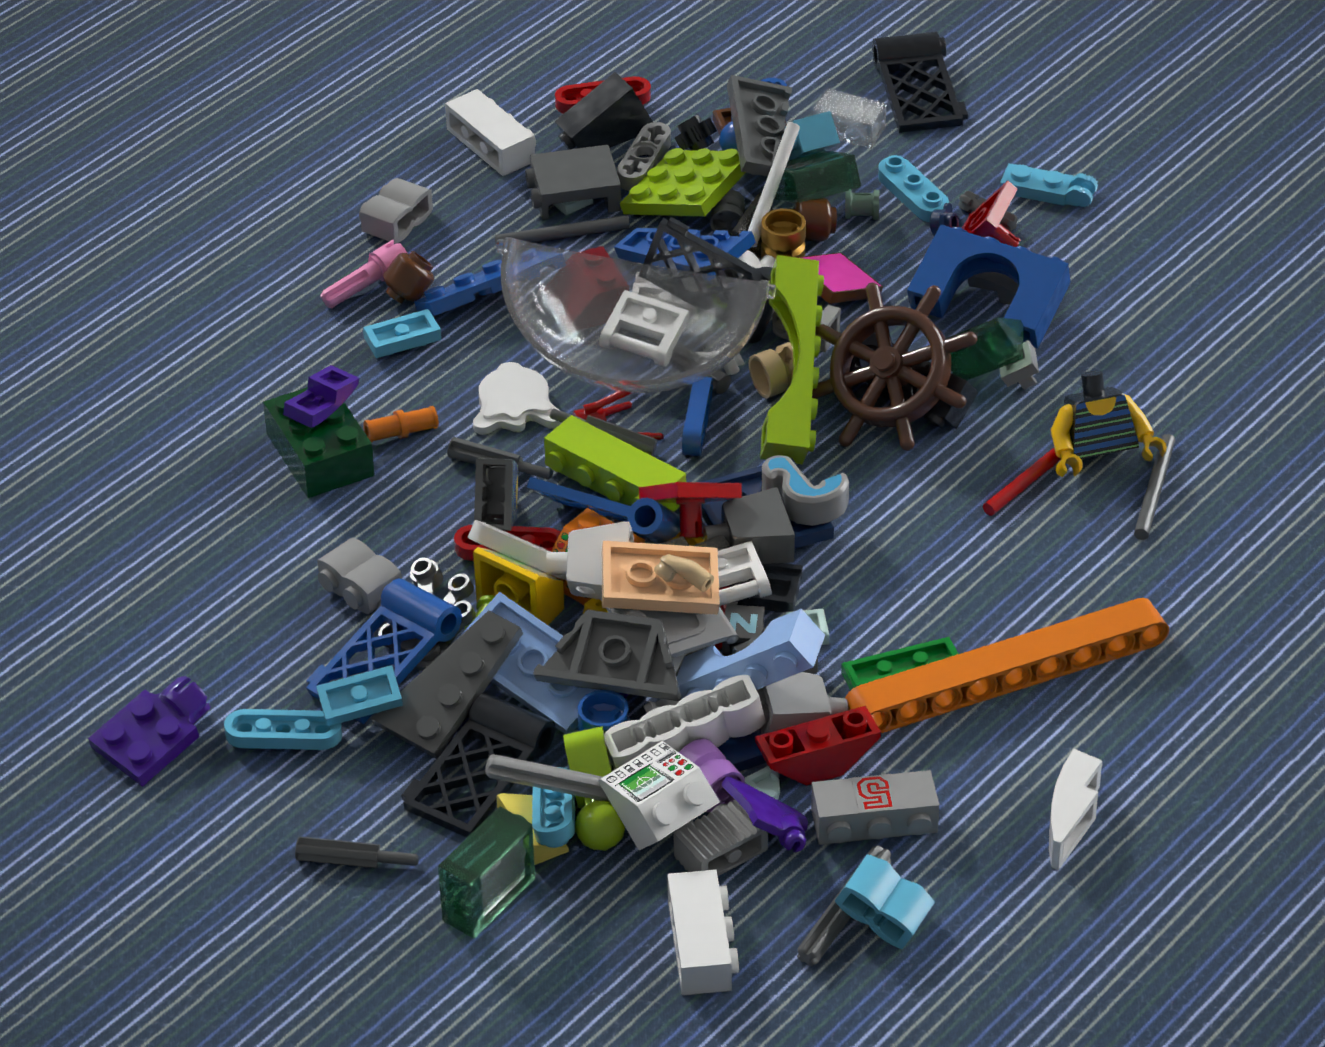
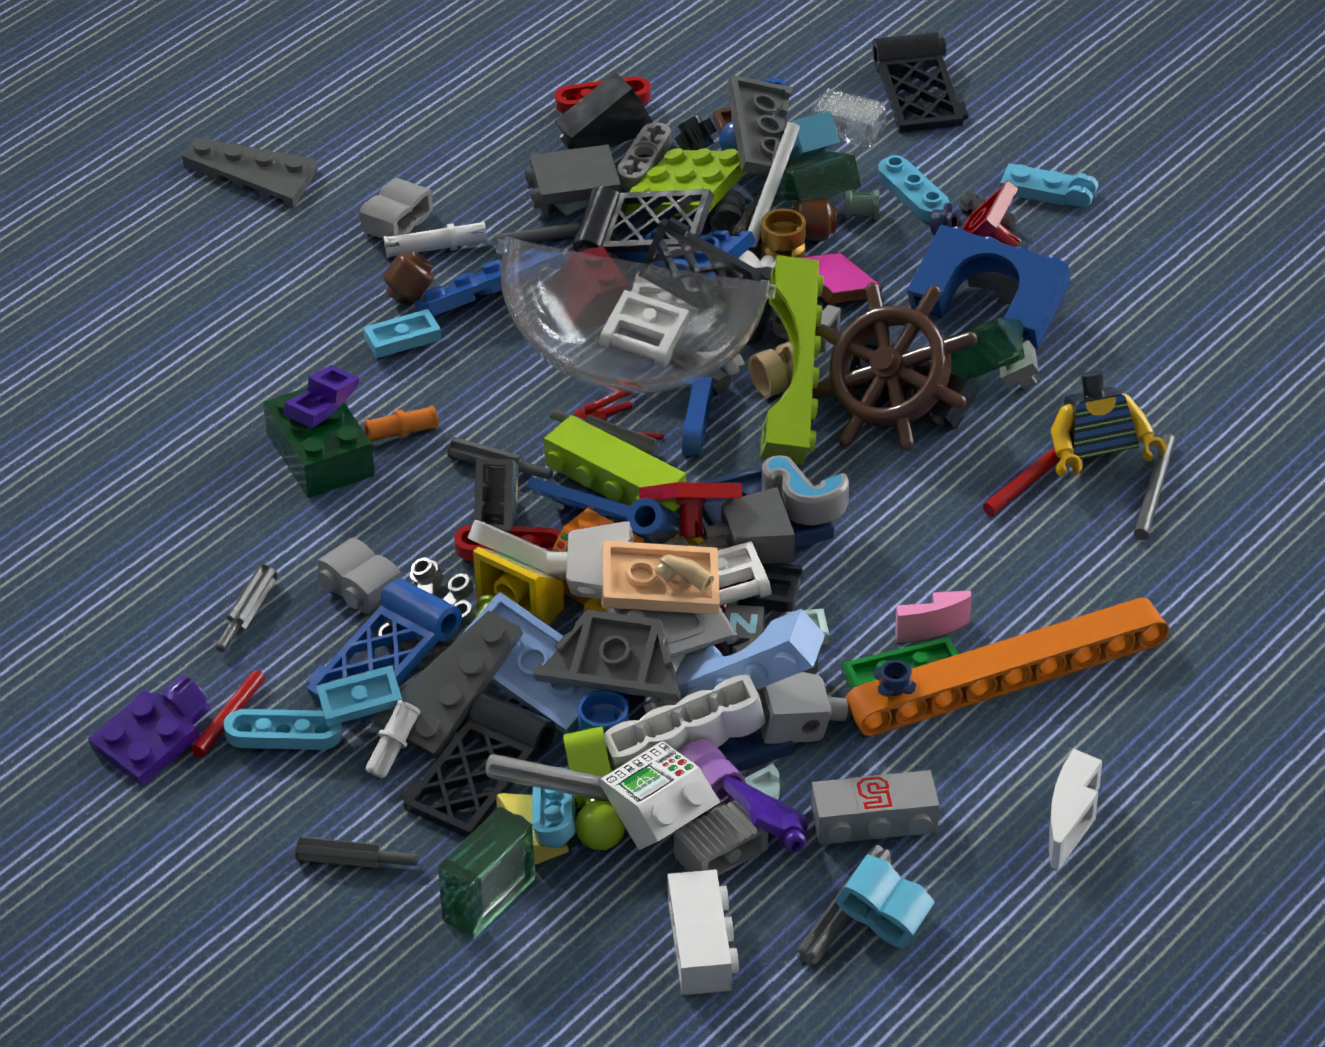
(235, 703): none -> red bar
(247, 604): none -> axle
(261, 169): none -> dark grey wing
(364, 276): bright pink piece -> none
(392, 738): none -> white axle
(436, 239): none -> white pin
(490, 132): white brick -> none
(512, 398): white tile -> none
(606, 218): none -> black piece
(820, 746): red slope -> none
(894, 678): none -> dark blue plate
(925, 621): none -> bright pink slope

